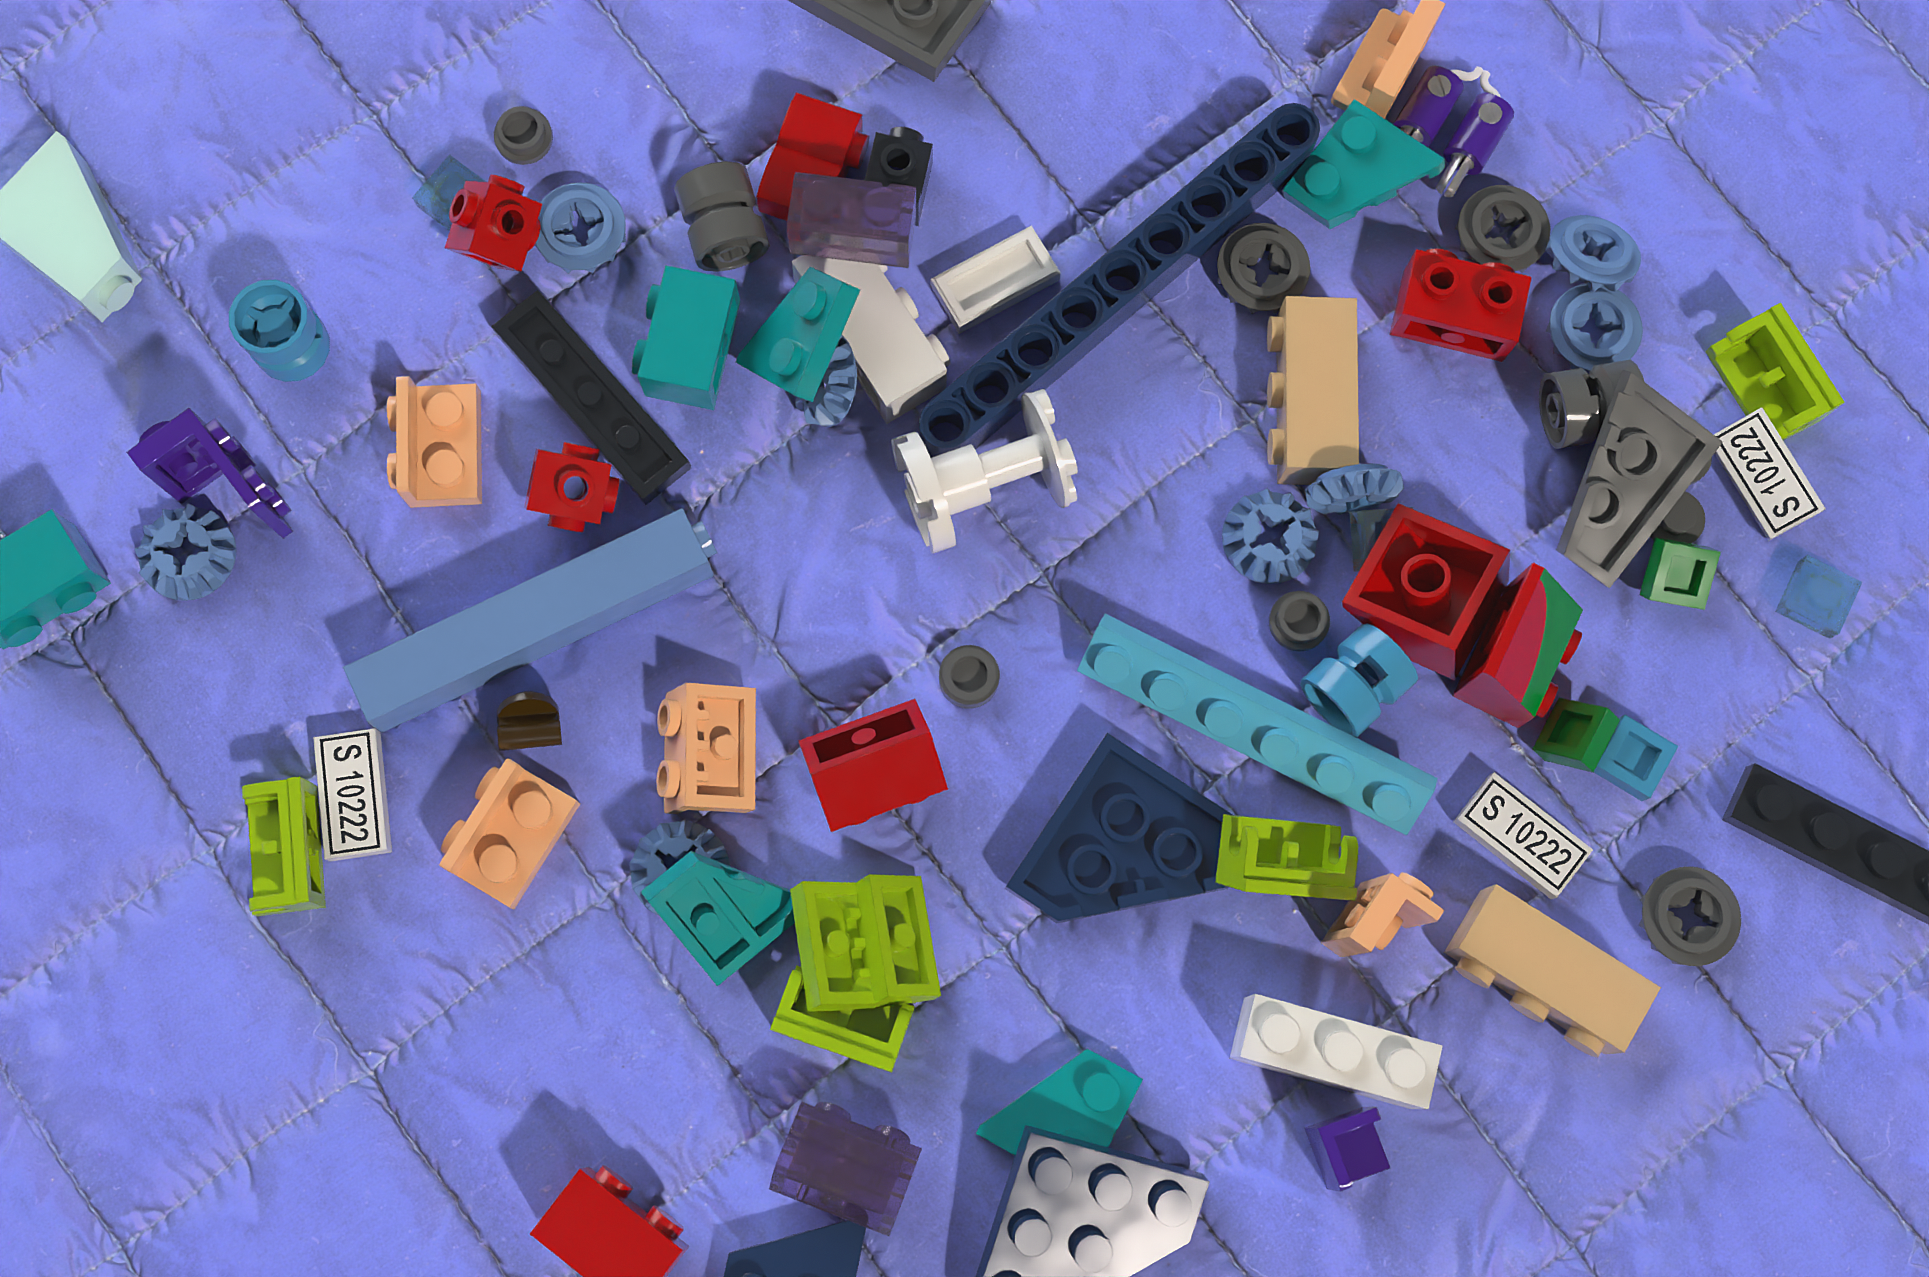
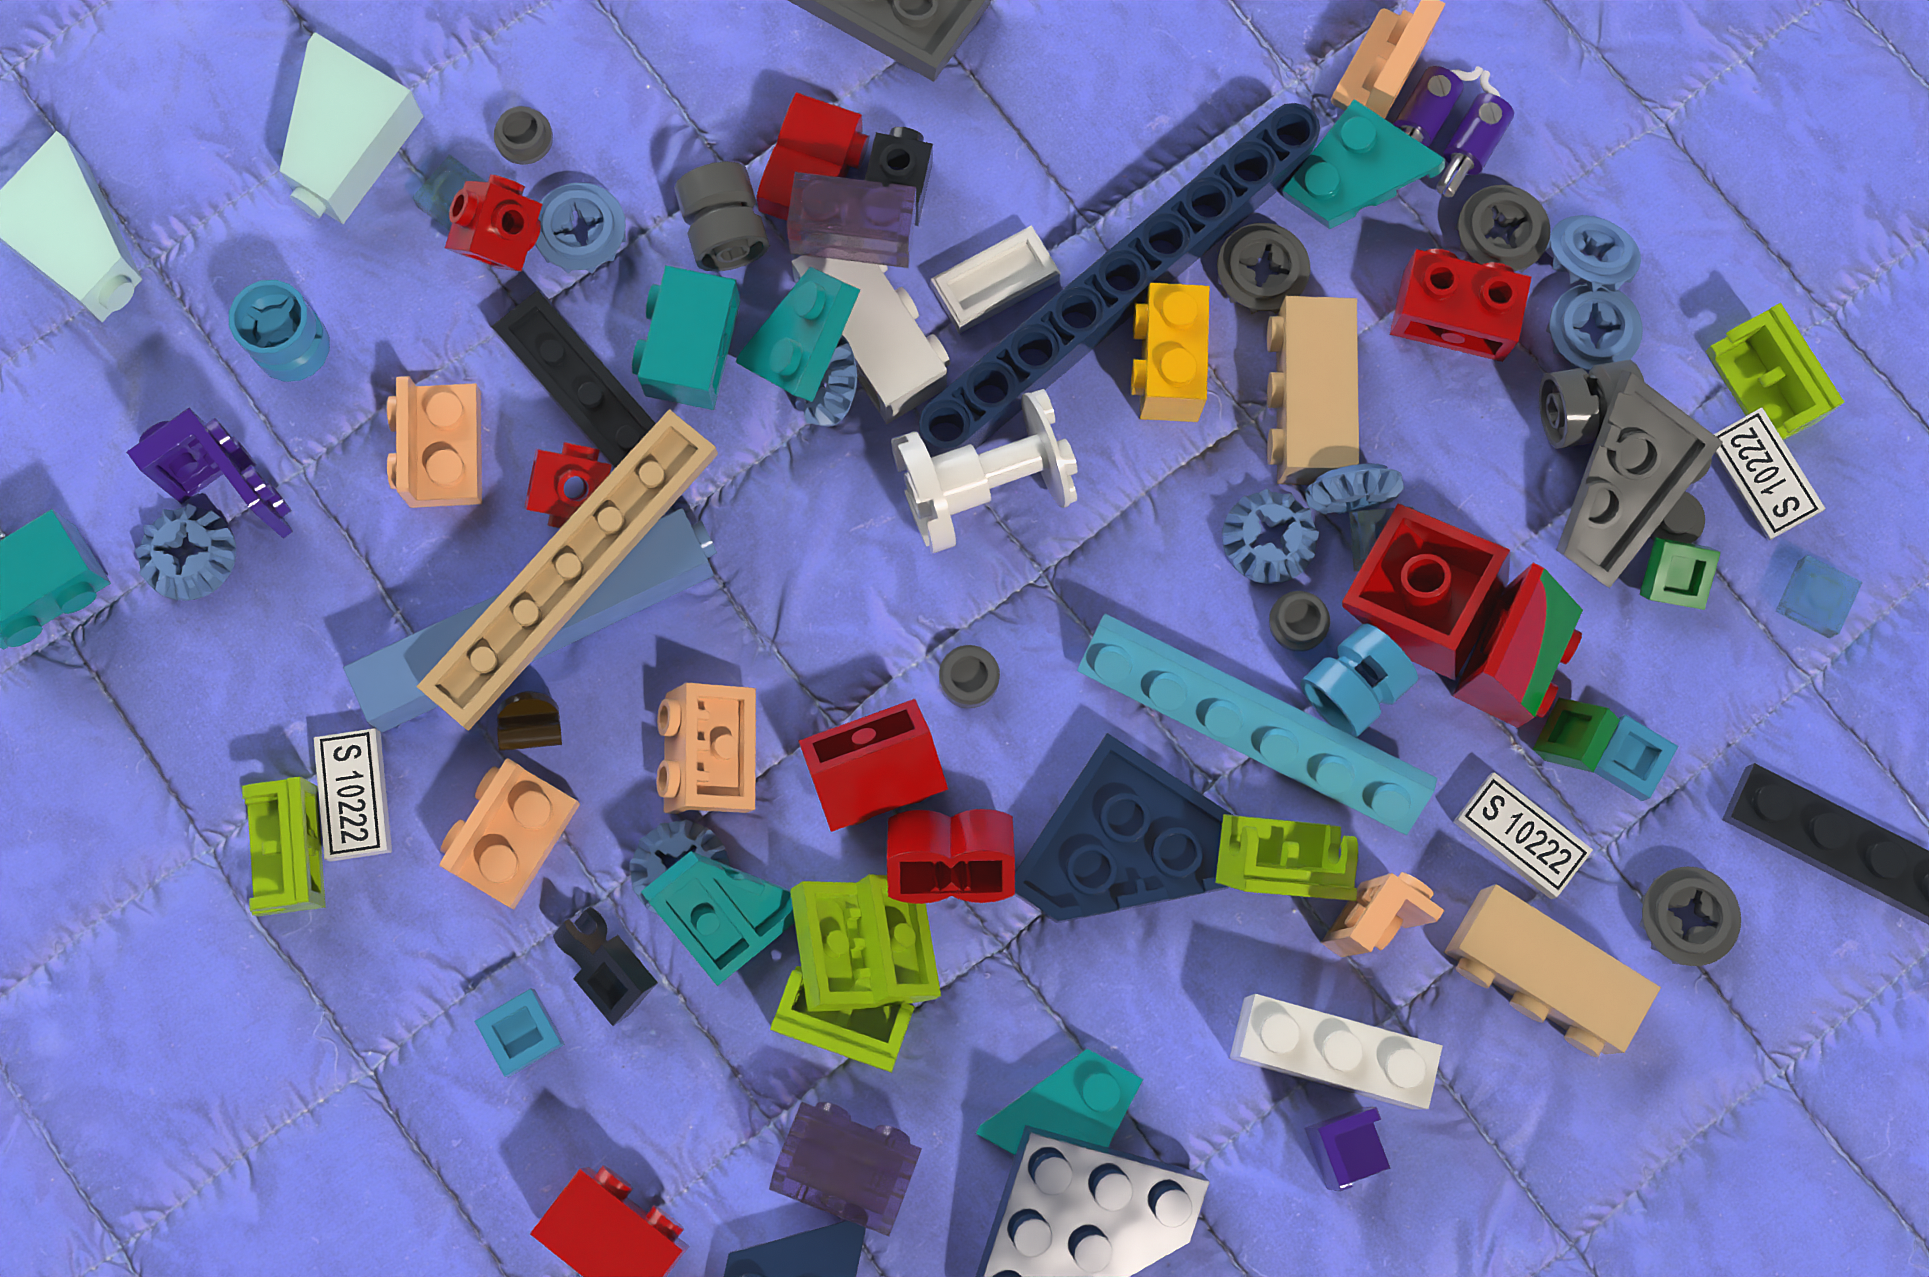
(342, 130): none -> light aqua slope
(519, 1032): none -> dark azure plate
(567, 570): none -> tan plate
(609, 969): none -> black plate
(950, 856): none -> red brick
(1173, 352): none -> yellow brick

